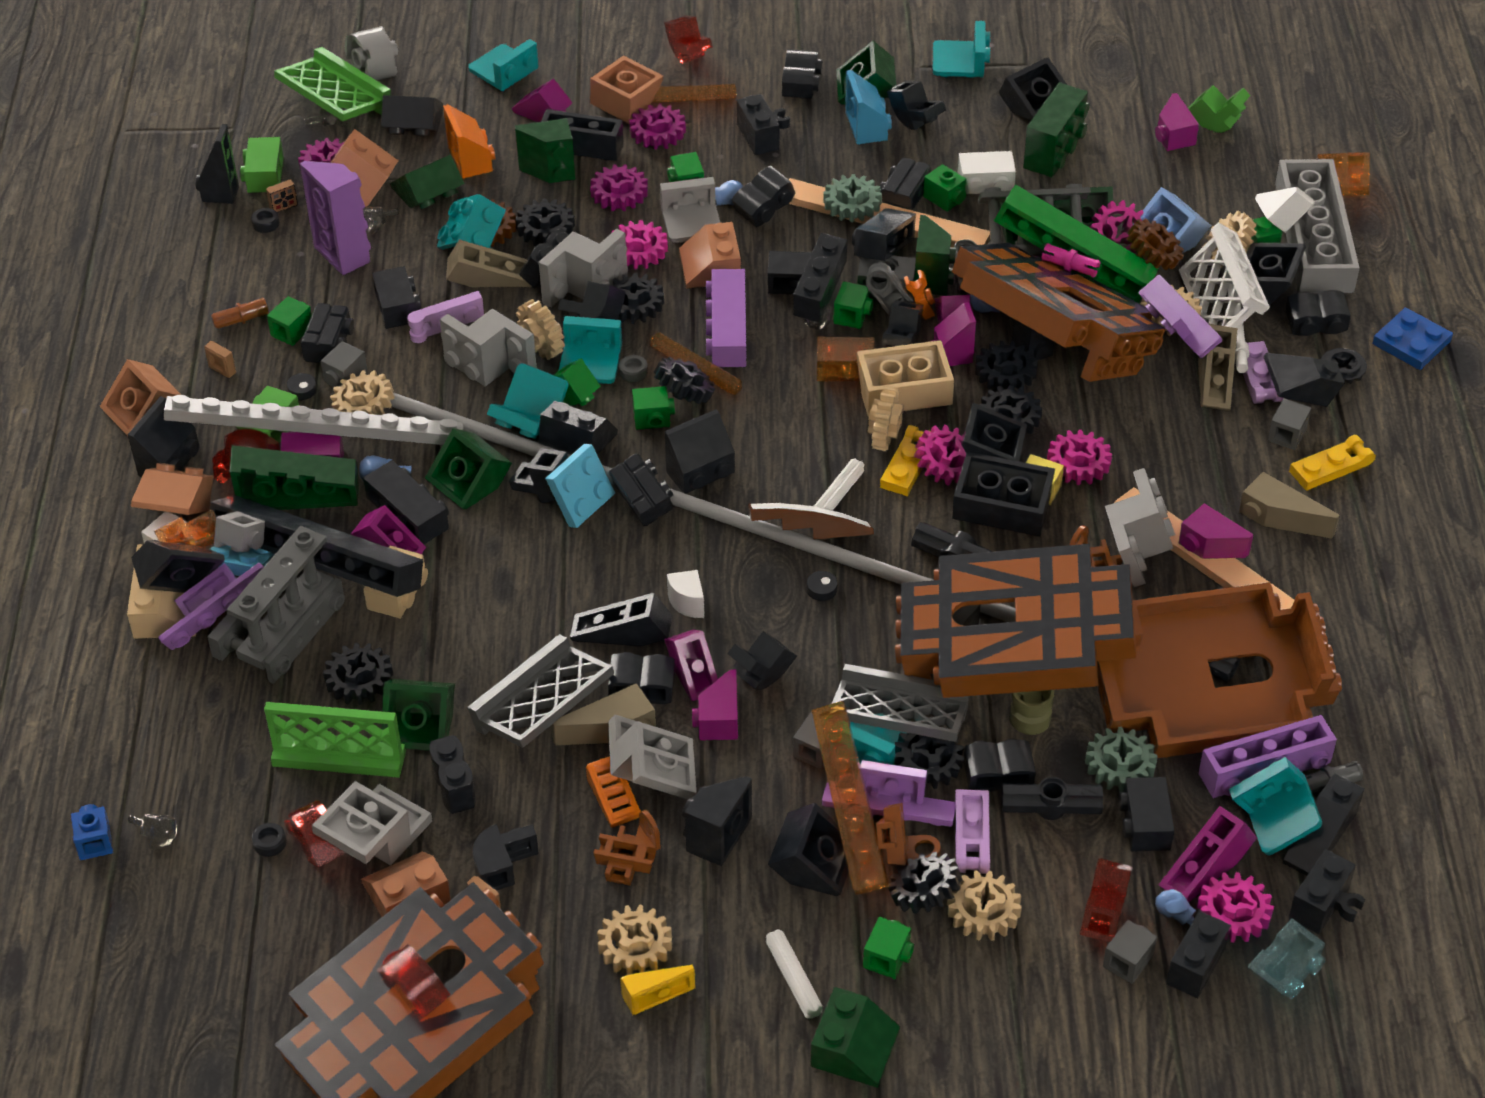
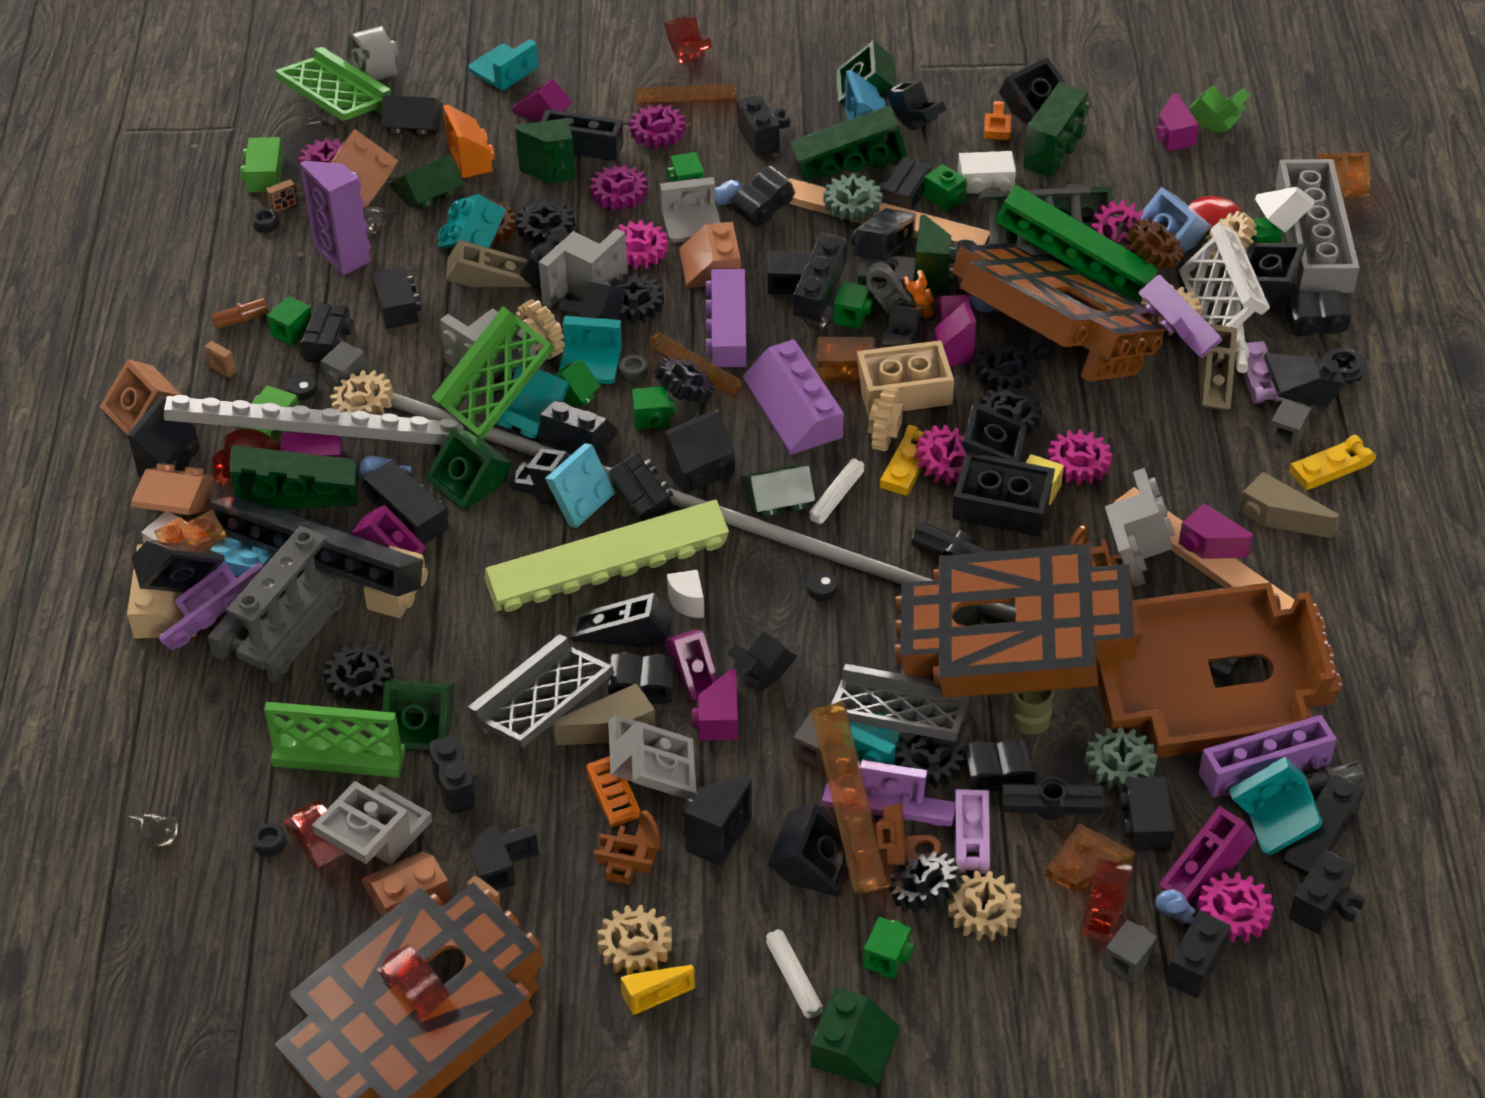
(91, 825): blue brick -> none
(218, 176): black slope -> none
(239, 532): light grey brick -> none
(463, 308): lavender plate -> none
(480, 362): none -> bright green fence
(606, 555): none -> yellowish green brick
(624, 88): nougat slope -> none
(778, 489): none -> slope
(794, 398): none -> medium lavender slope
(801, 73): black brick -> none
(822, 522): reddish brown slope -> none
(850, 145): none -> dark green wedge
(962, 57): teal bracket -> none
(998, 124): none -> orange plate
(1071, 260): dark pink pin -> none
(1078, 857): none -> clear orange wing
(1214, 208): none -> red dish
(1289, 959): clear light blue cylinder -> none
(1412, 338): blue plate -> none

